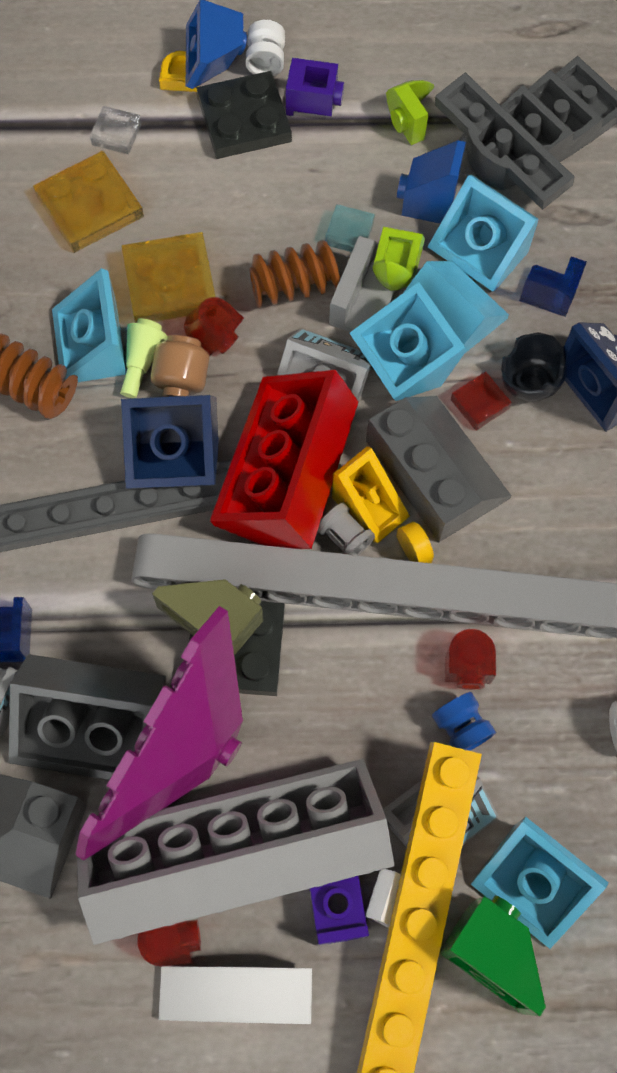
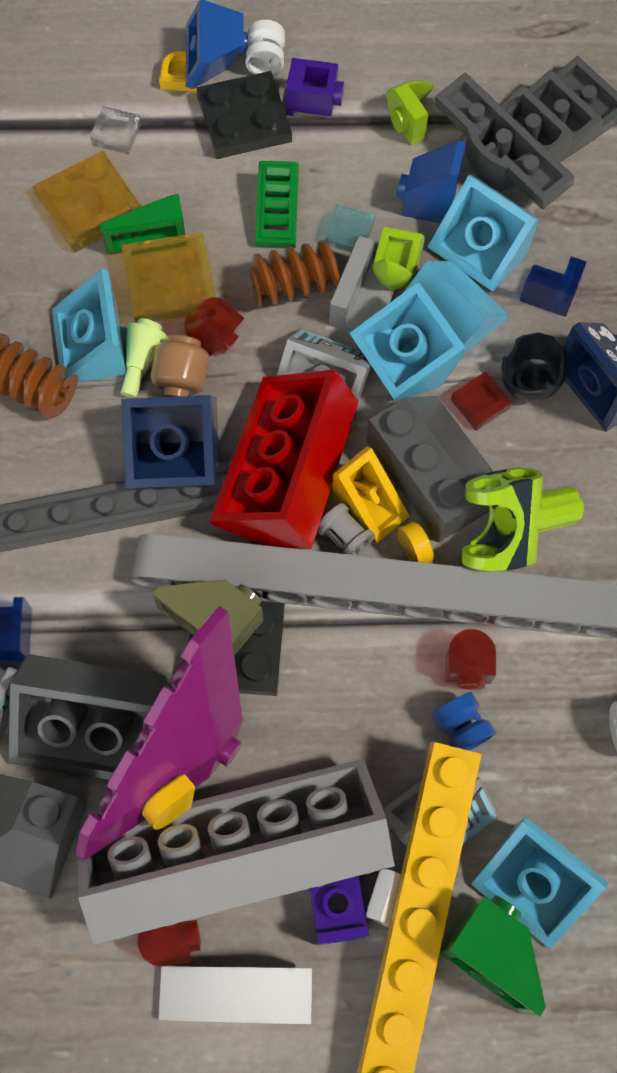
(150, 222): none -> green slope
(169, 802): none -> yellow tile
(277, 179): none -> green slope
(516, 517): none -> lime connector

